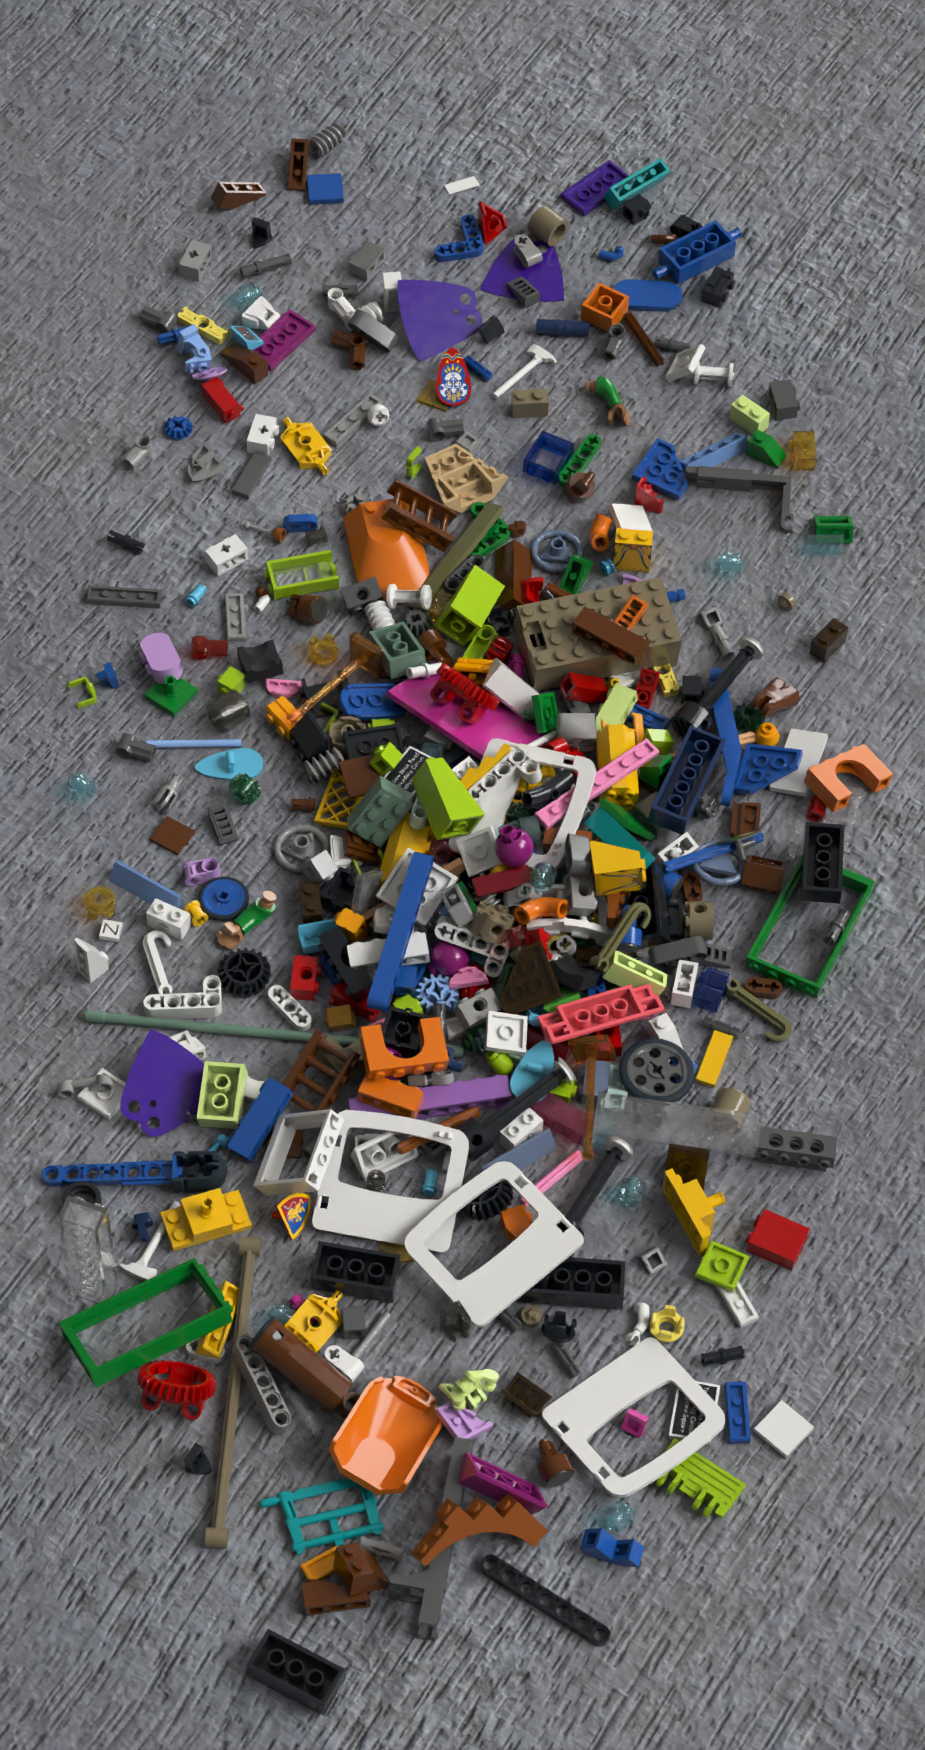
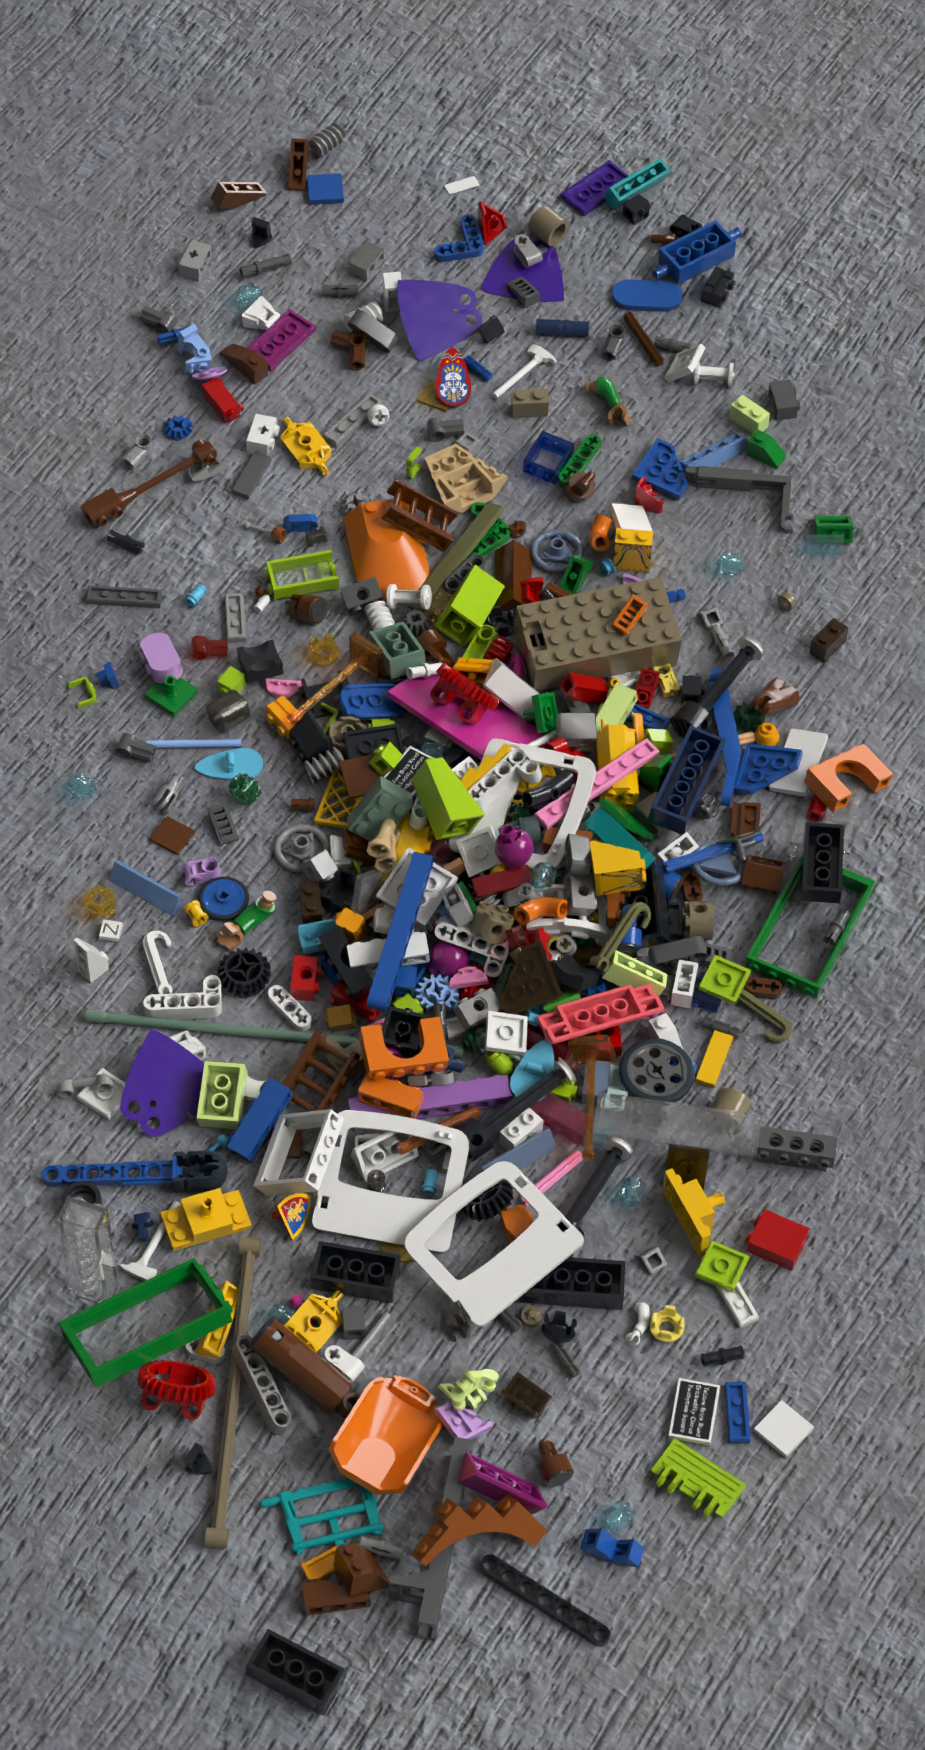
(112, 504): none -> reddish brown bar
(168, 919): white brick -> none
(211, 332): light yellow piece -> none
(226, 555): white brick -> none
(246, 337): medium azure slope -> none
(338, 303): white piece -> none
(384, 846): none -> tan piece
(604, 307): orange brick -> none
(610, 636): reddish brown brick -> none
(612, 256): blue arm -> none
(614, 1390): white door -> none
(635, 1422): dark pink tile -> none
(724, 980): none -> lime tile
(803, 450): clear yellow brick -> none

